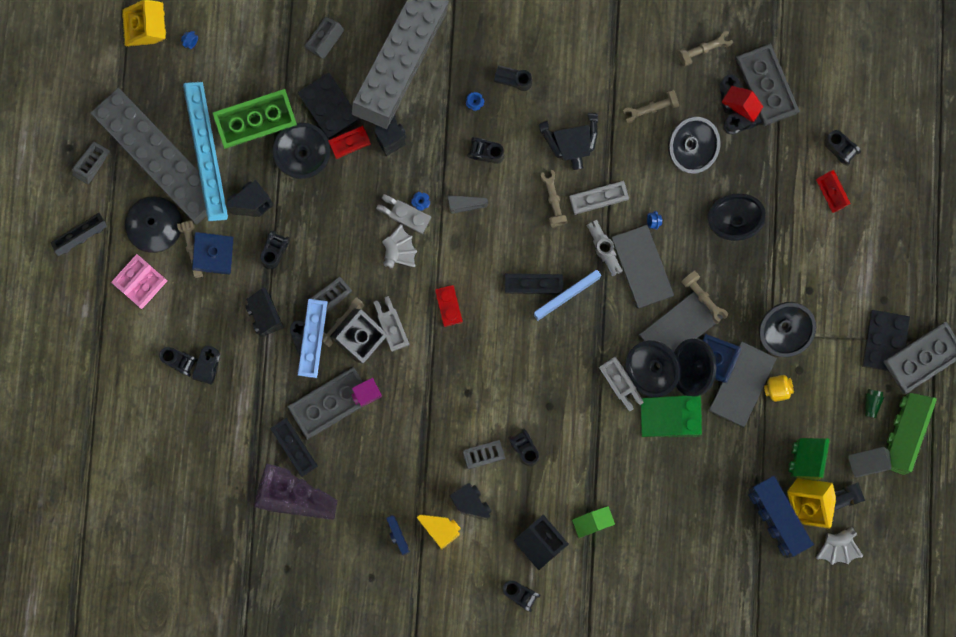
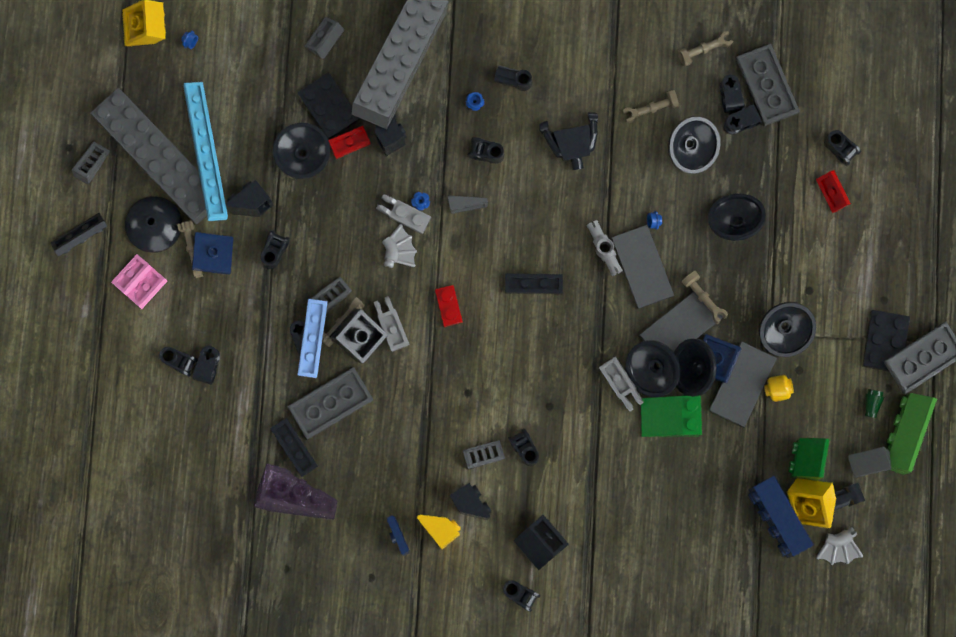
(254, 118): bright green slope -> none
(264, 313): black slope -> none
(366, 393): magenta brick -> none
(558, 219): dark tan piece -> none
(566, 295): light blue tile -> none
(593, 522): bright green slope -> none
(599, 197): light grey tile -> none
(743, 102): red slope -> none

